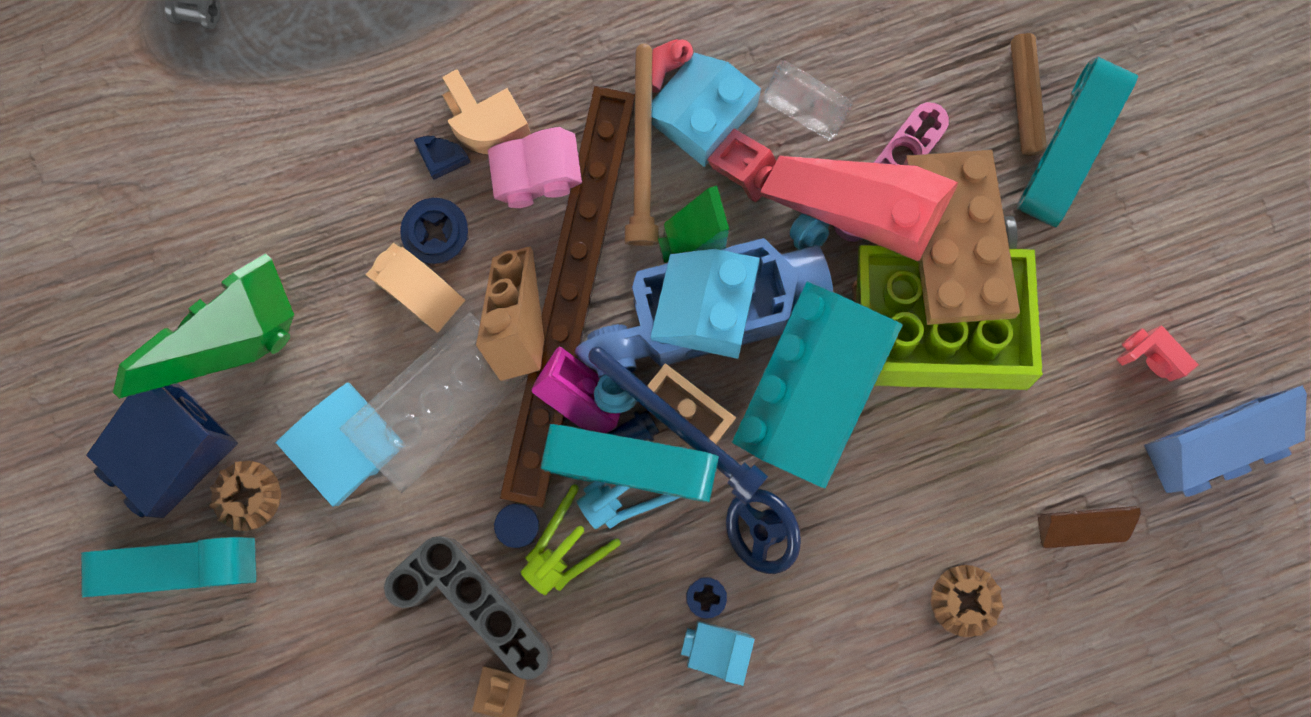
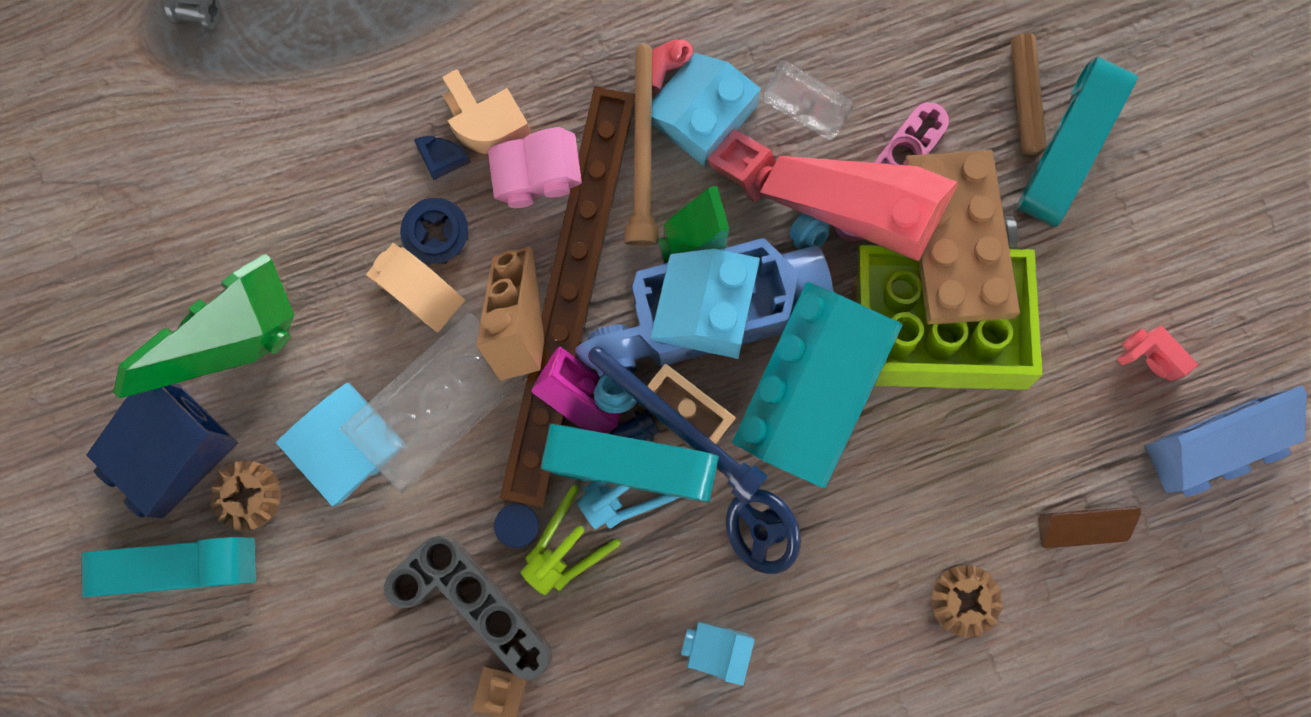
(714, 608): dark blue bush -> none

